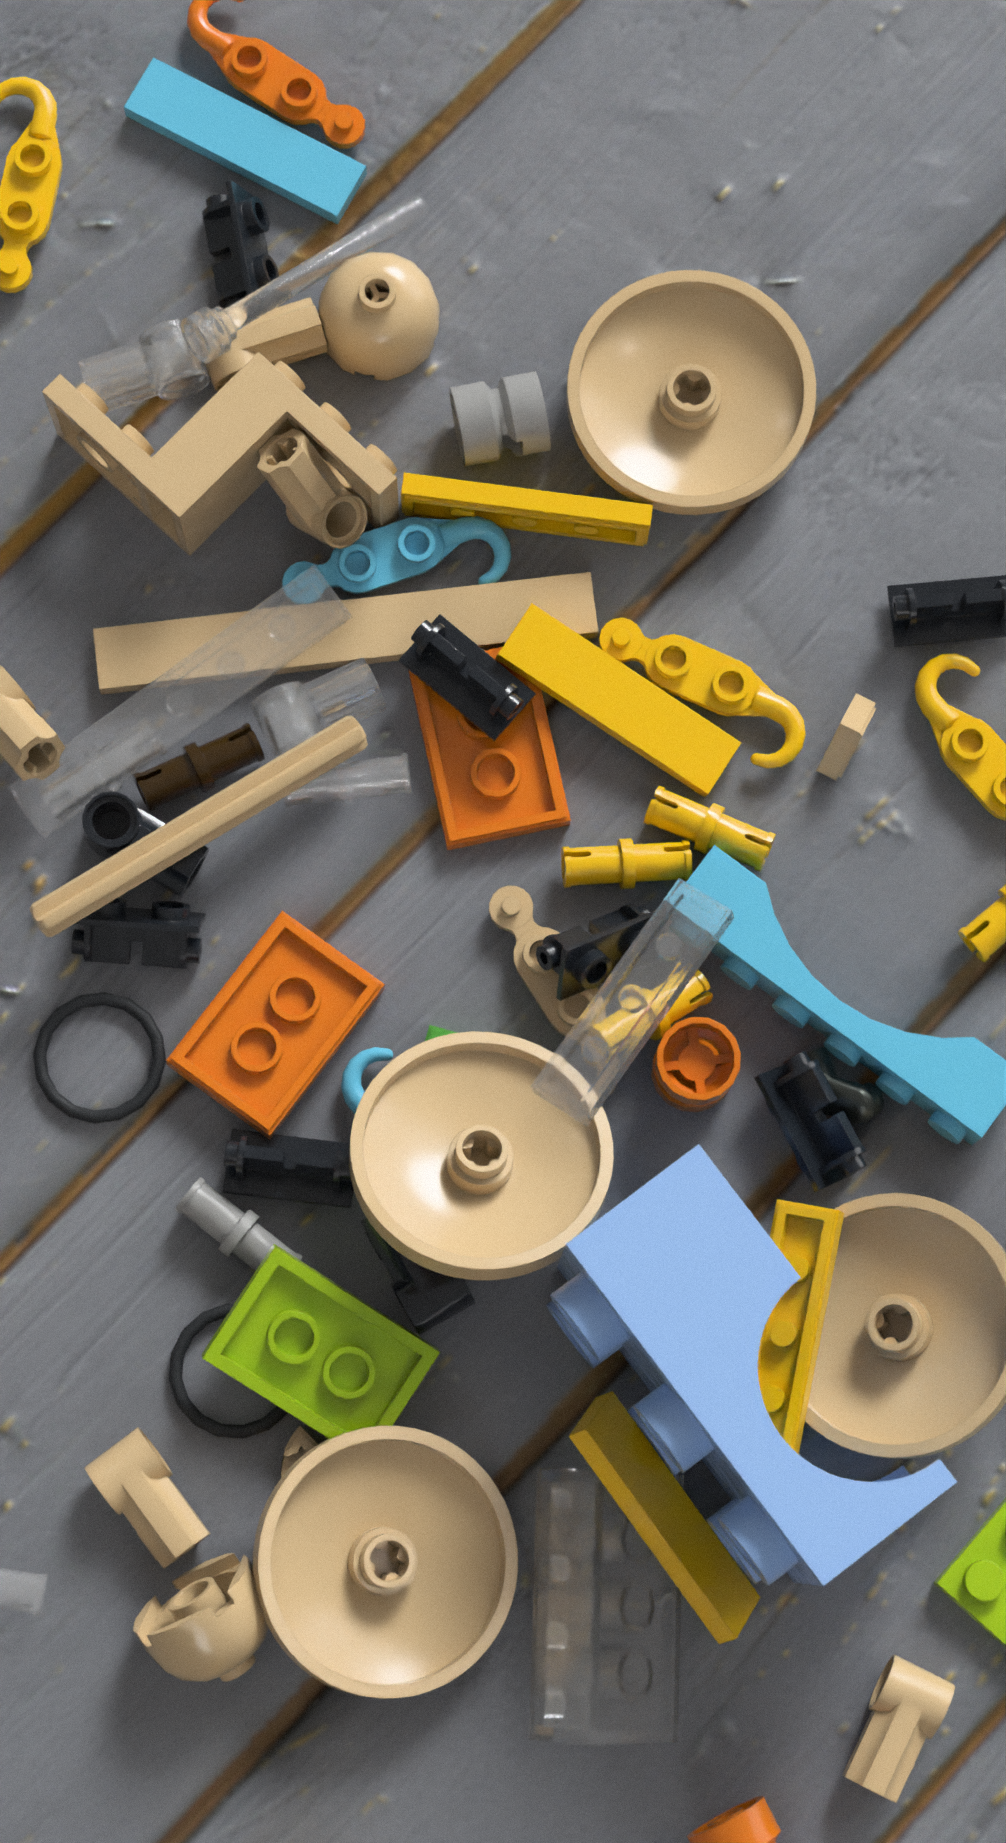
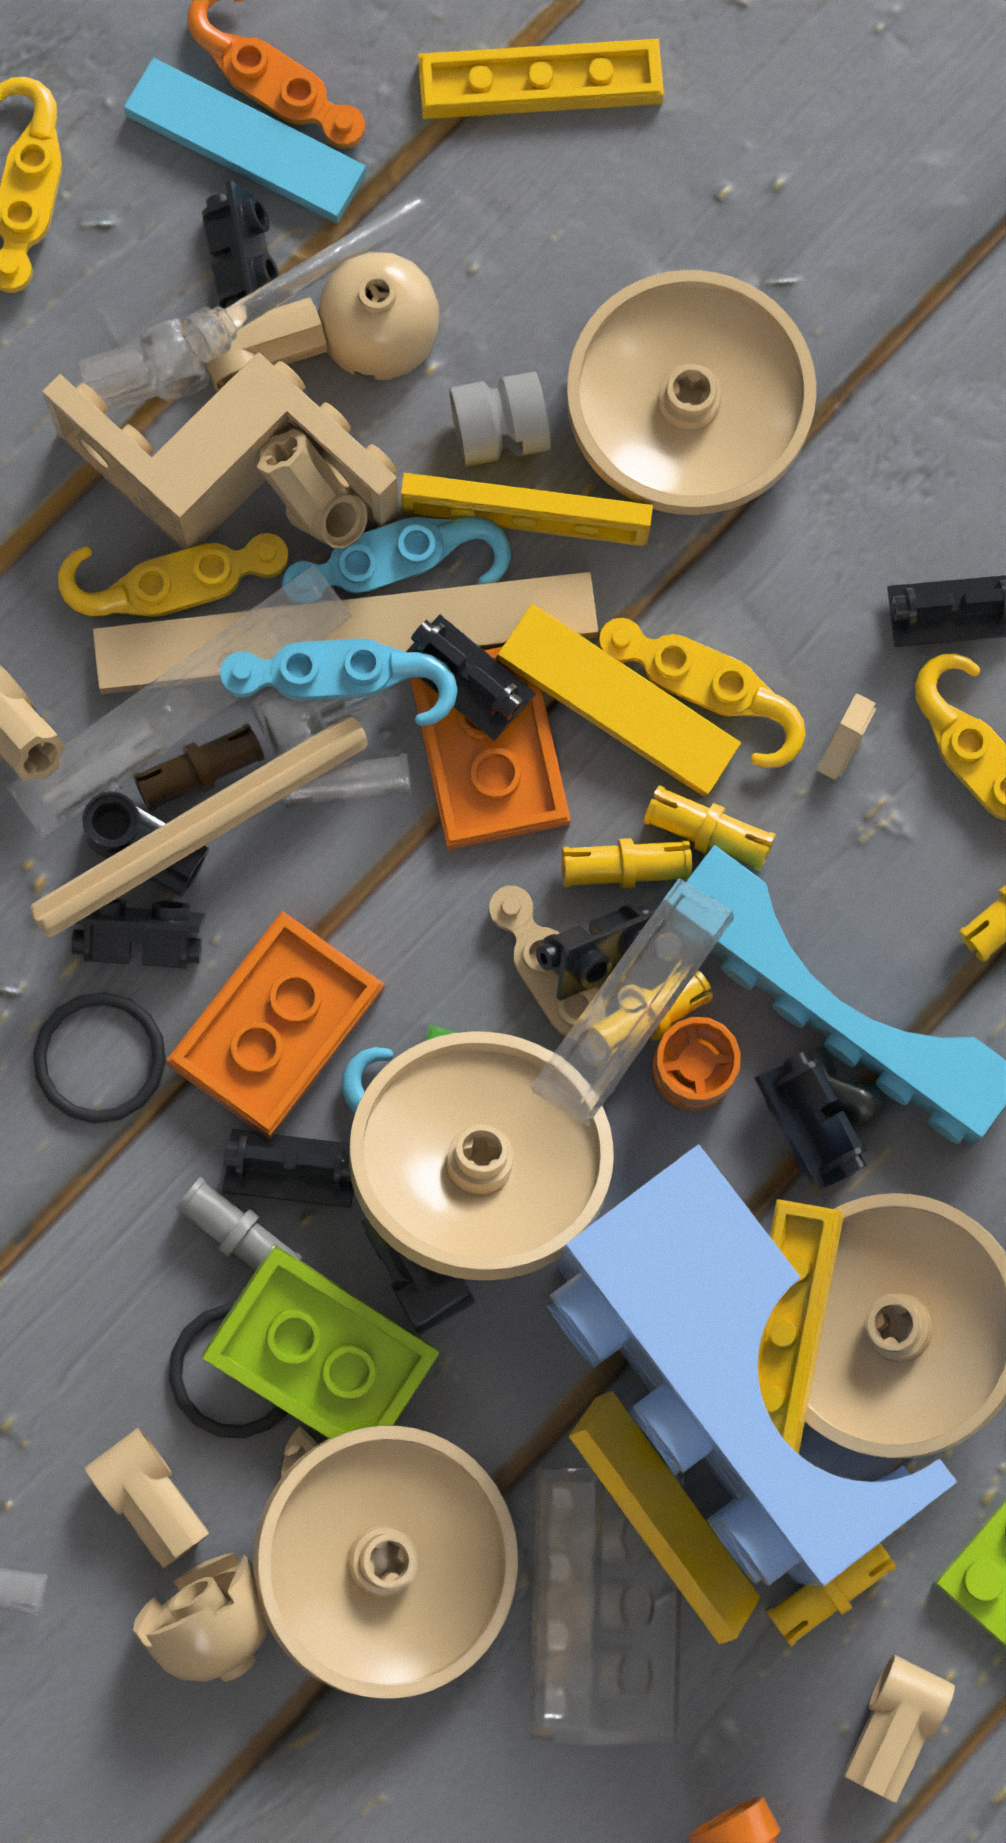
(175, 579): none -> yellow piece
(338, 671): none -> medium azure piece
(540, 78): none -> yellow tile
(816, 1603): none -> yellow pin

